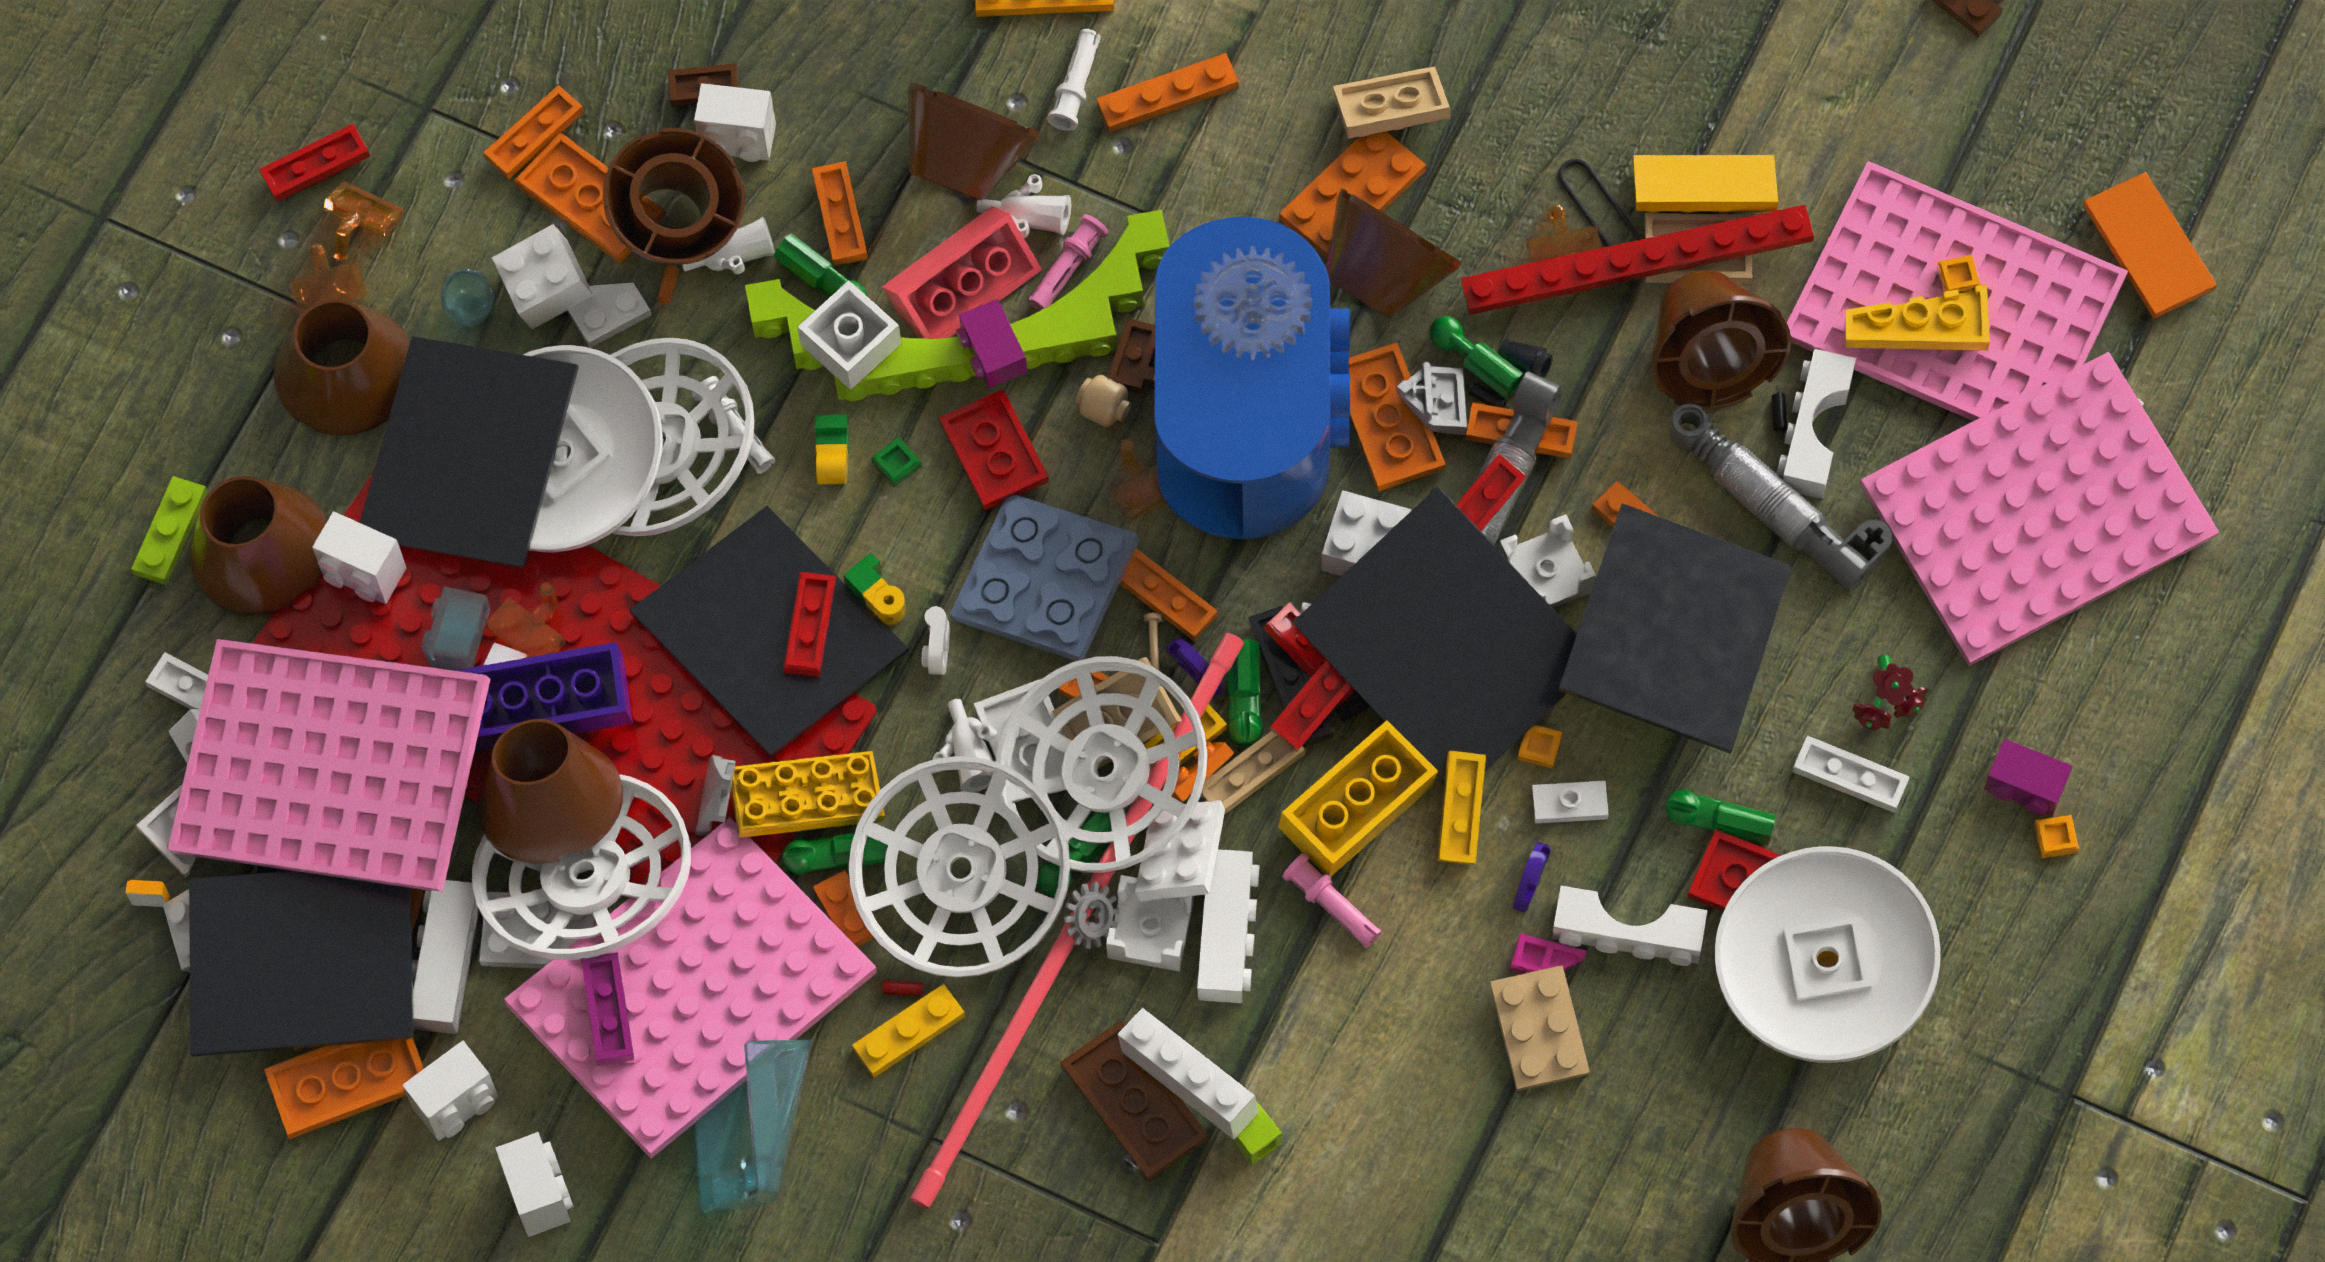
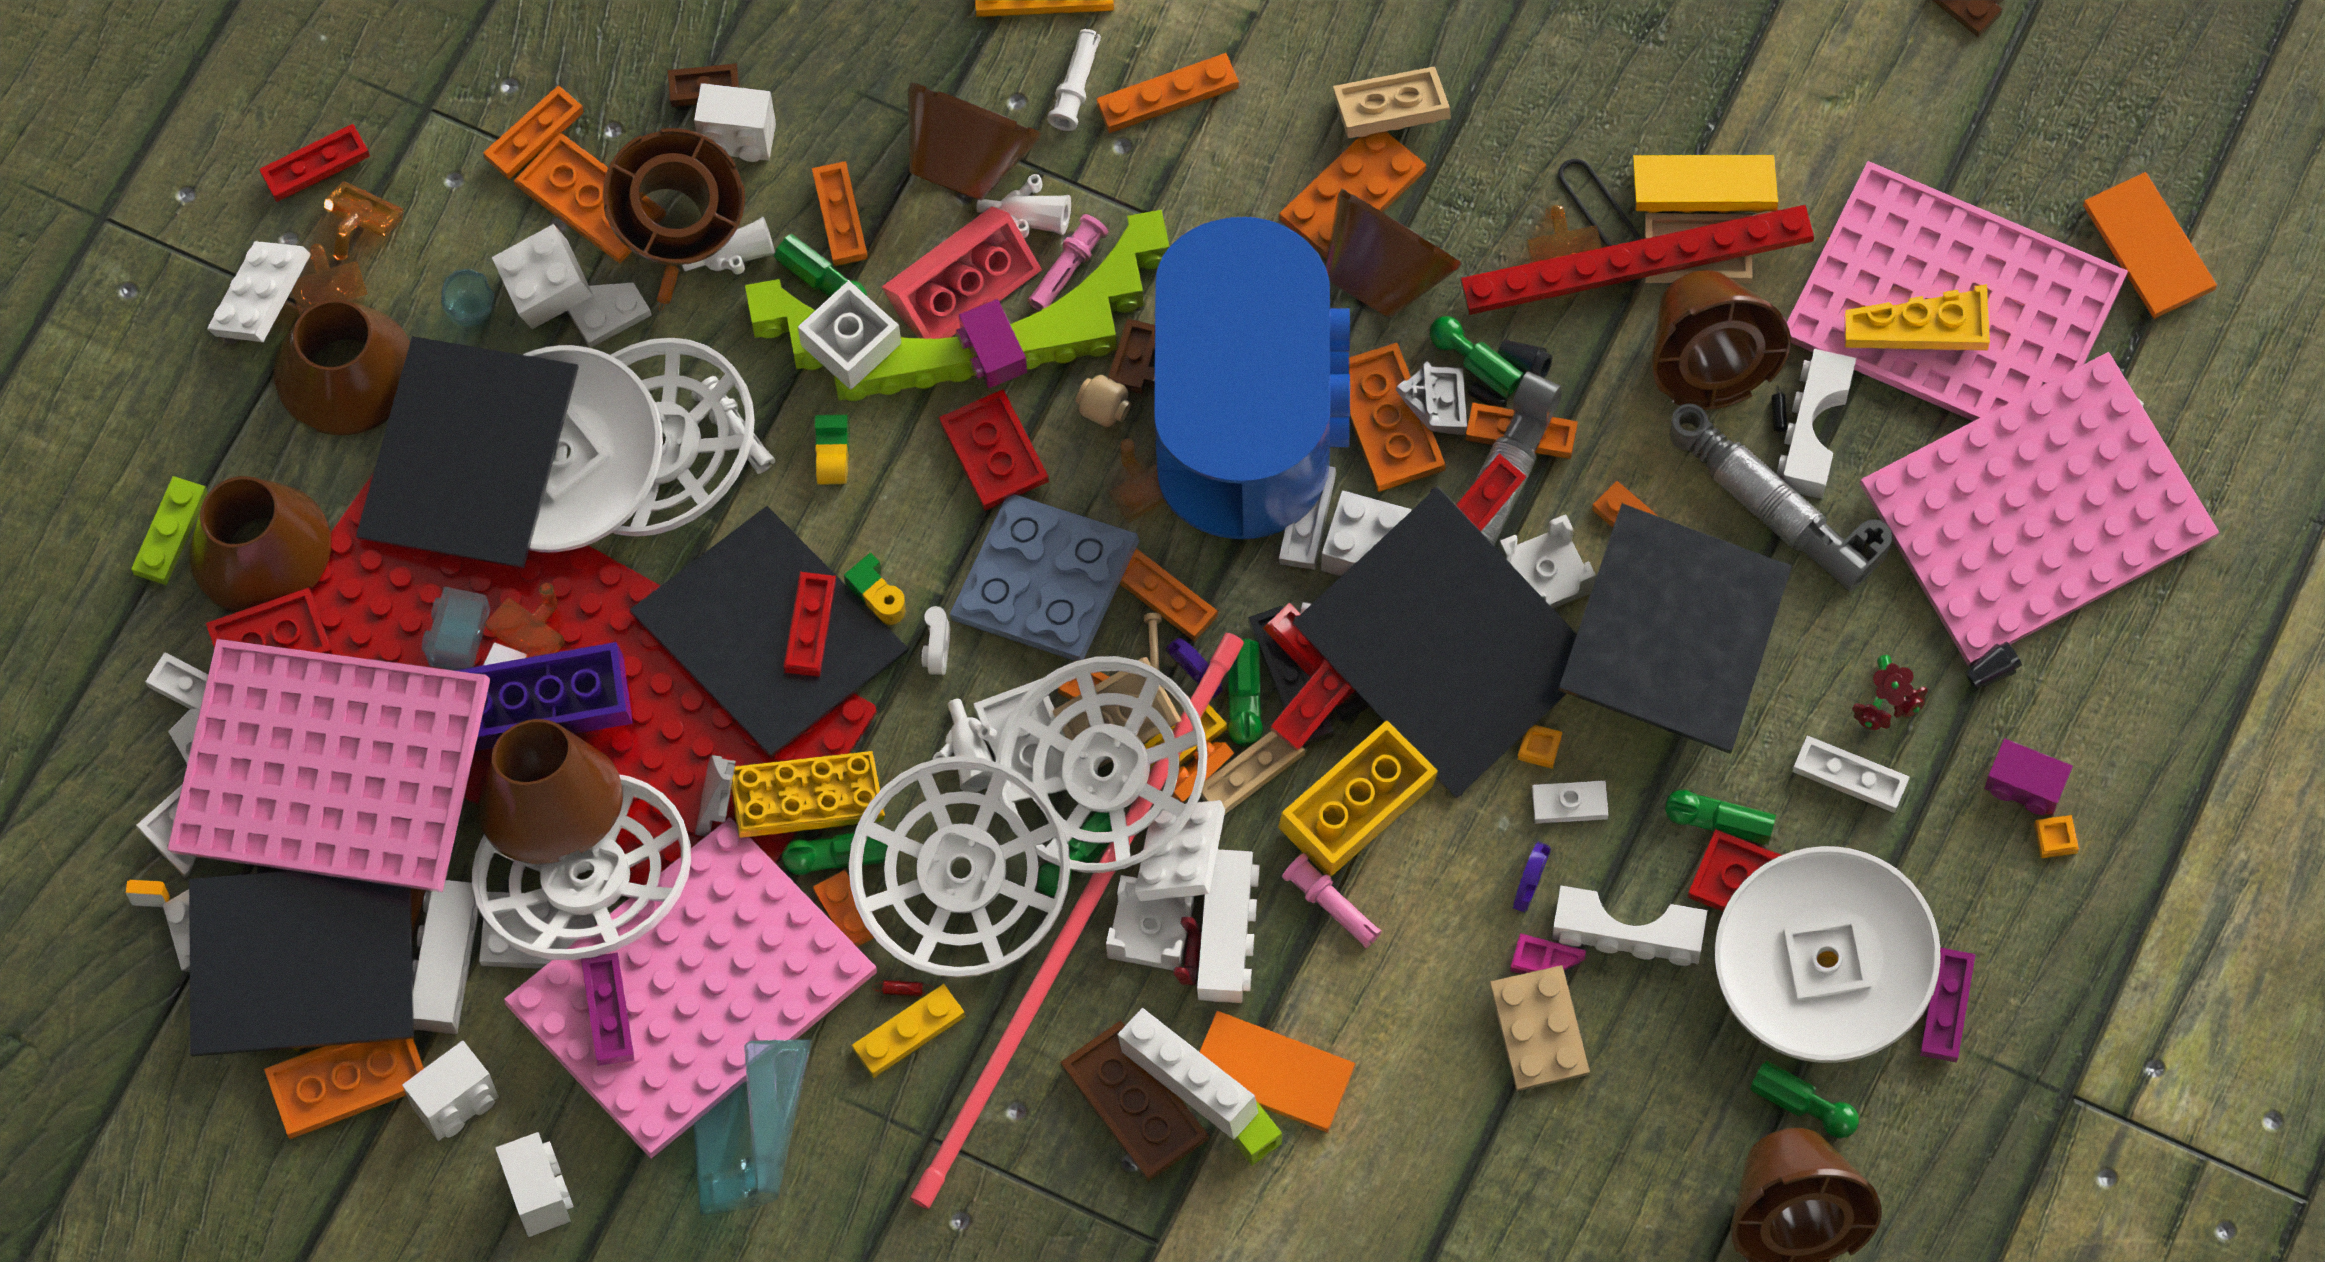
(258, 291): none -> white plate
(282, 623): none -> red plate
(359, 558): white brick -> none
(896, 461): green tile -> none
(1103, 915): light grey gear -> none
(1189, 973): none -> dark red piece
(1229, 283): clear gear -> none
(1279, 1070): none -> orange tile
(1303, 539): none -> white plate
(1461, 808): yellow plate -> none
(1800, 1097): none -> green piece
(1948, 1006): none -> magenta plate
(1958, 274): light orange tile -> none
(1994, 665): none -> black cone

